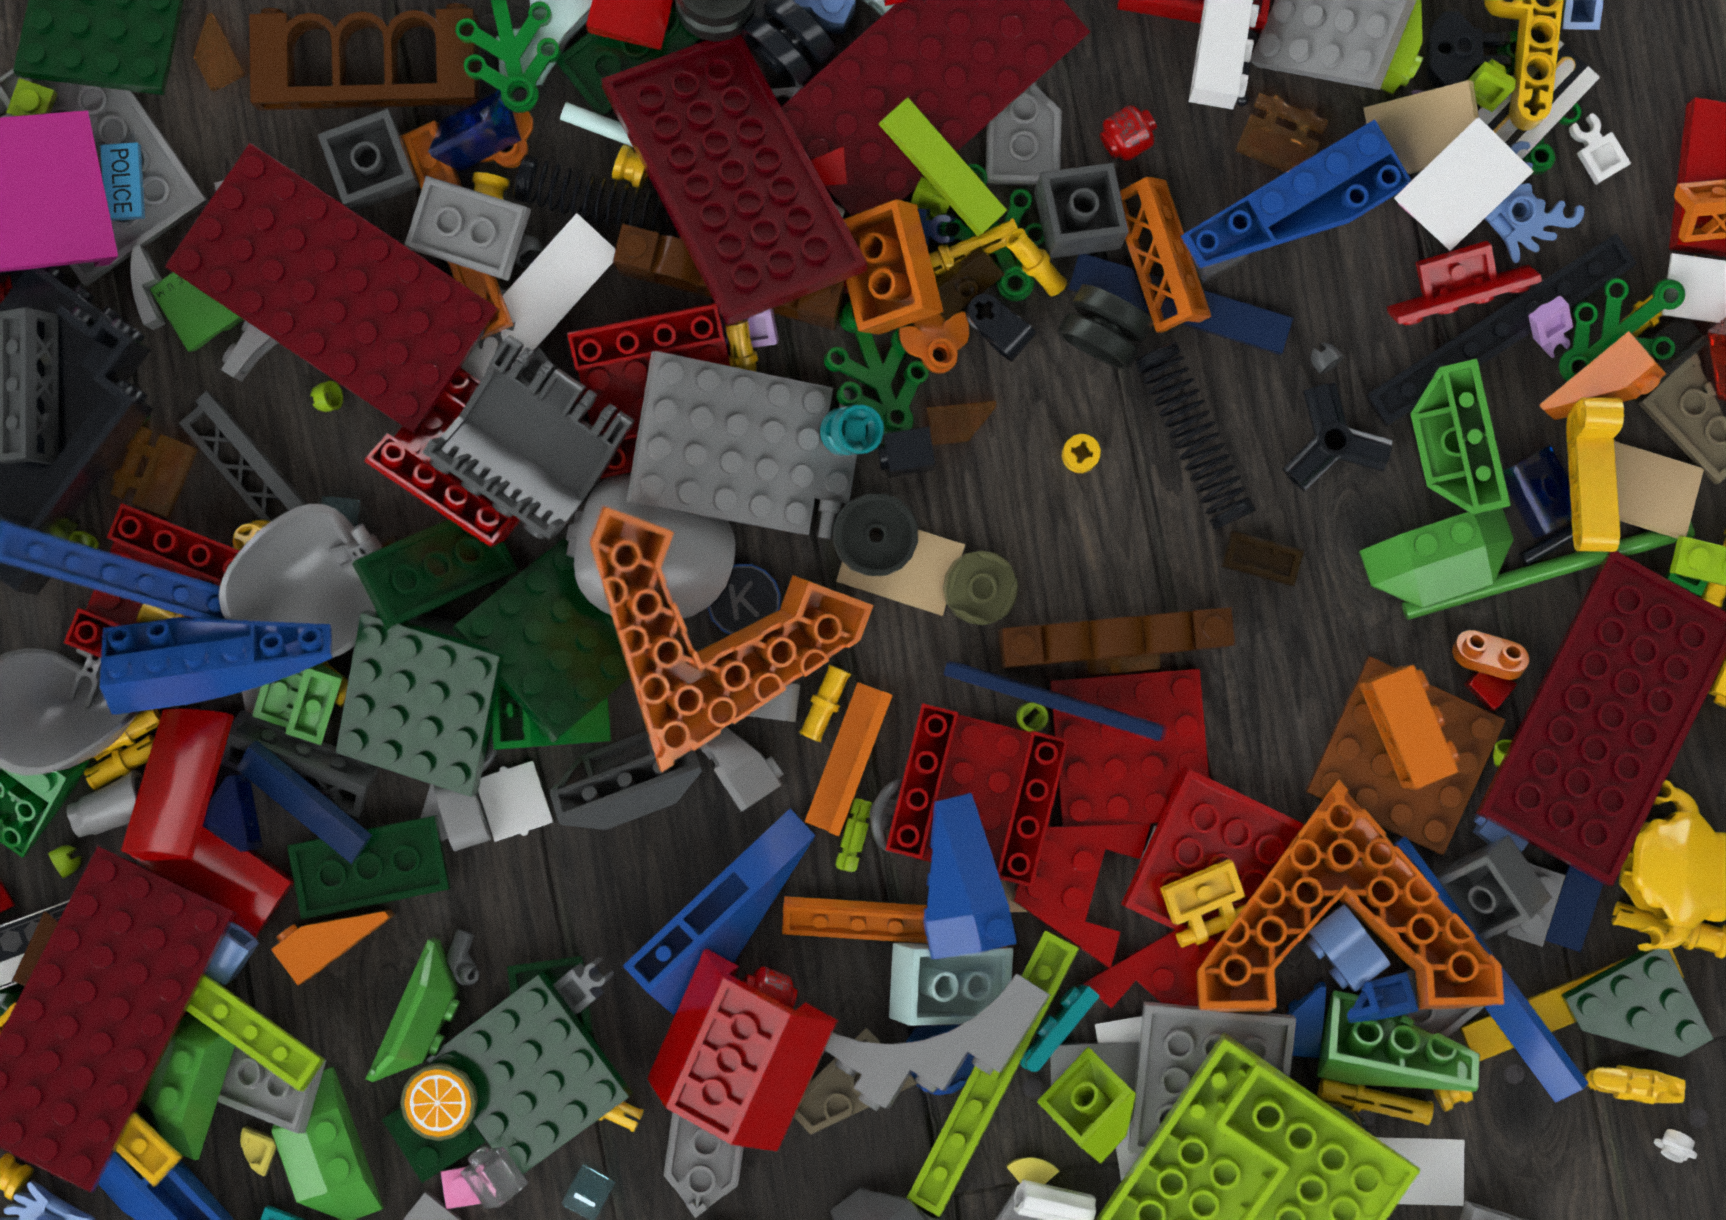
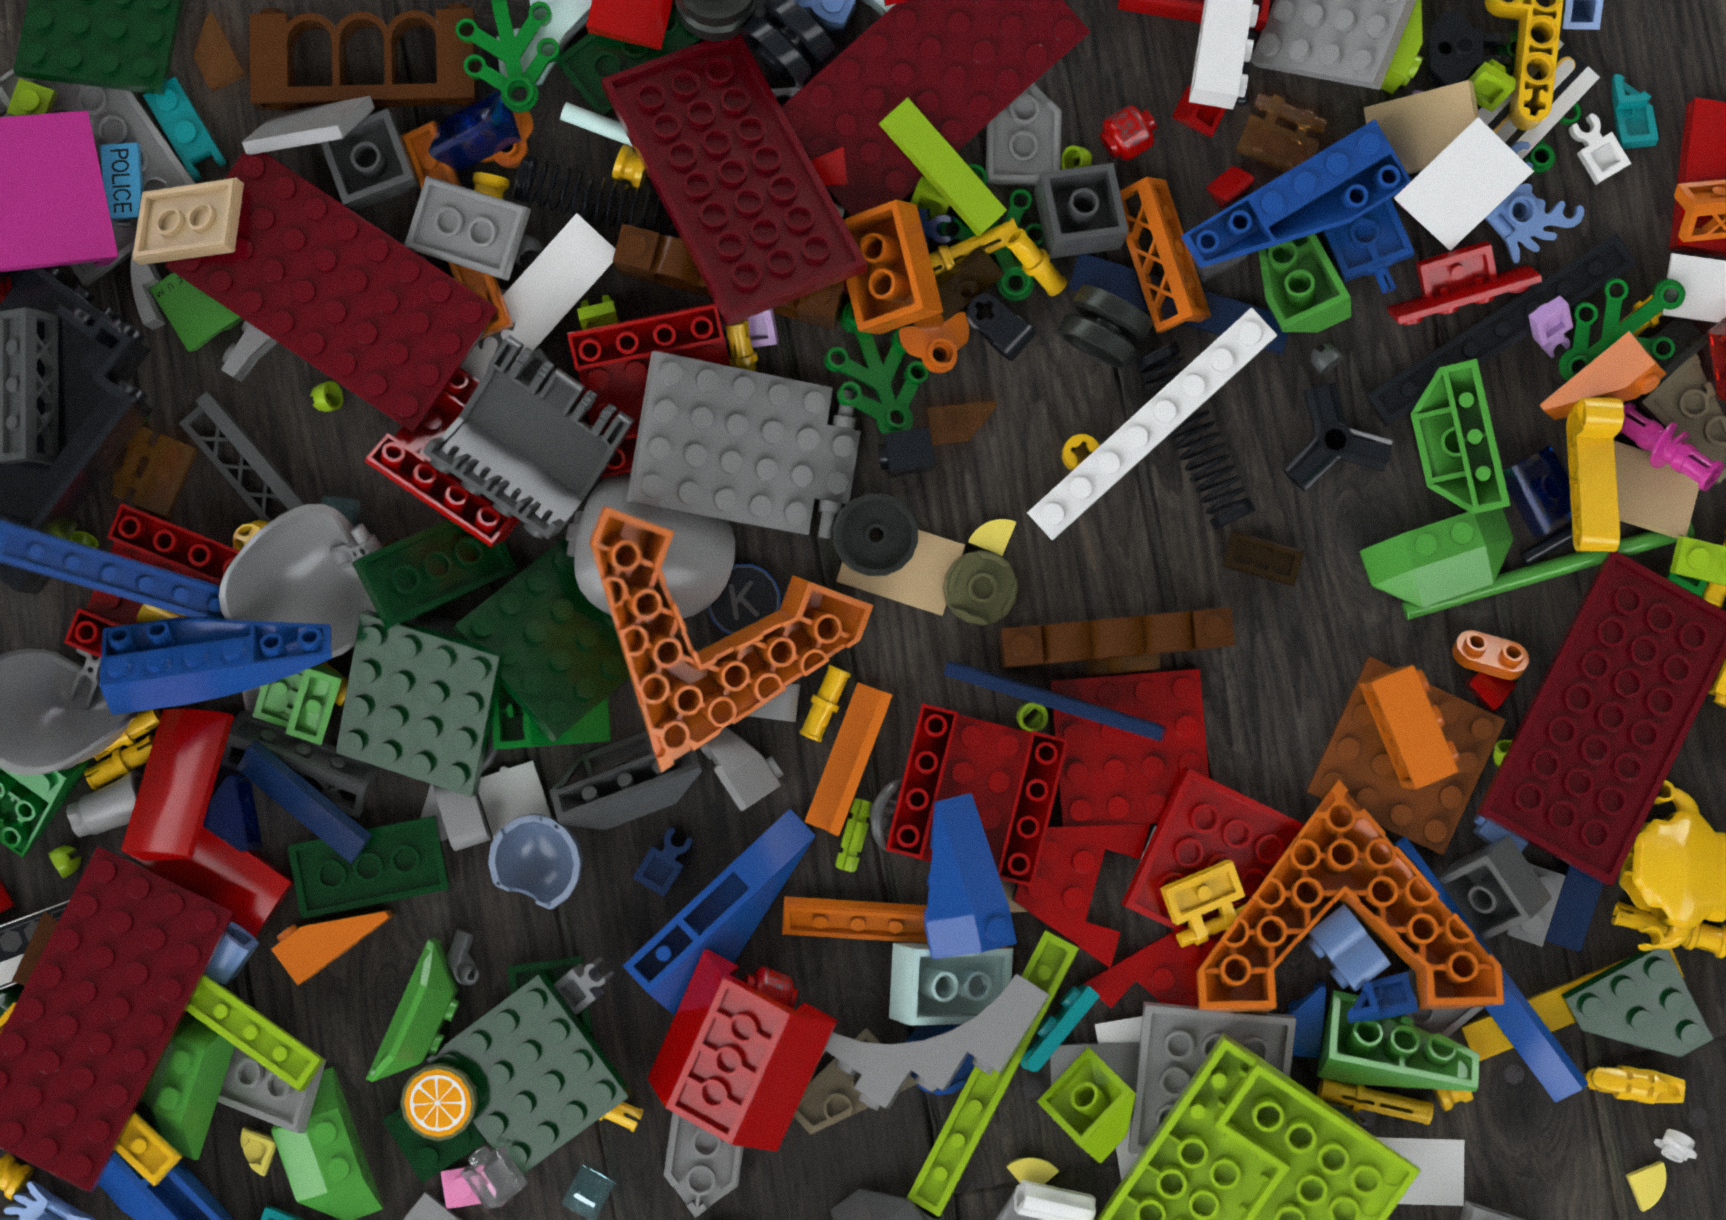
(184, 127): none -> teal hinge
(188, 221): none -> tan tile
(308, 125): none -> light grey tile
(536, 859): none -> sand blue cylinder
(597, 314): none -> lime tile
(660, 866): none -> dark blue plate
(860, 428): teal wheel -> none
(993, 535): none -> light yellow tile
(1076, 153): none -> lime hinge
(1152, 424): none -> white plate
(1198, 116): none -> red slope
(1230, 186): none -> red slope
(1303, 286): none -> bright green wedge
(1370, 245): none -> blue plate
(1632, 115): none -> teal slope
(1648, 1184): none -> light yellow tile
(1669, 449): none -> dark pink piece

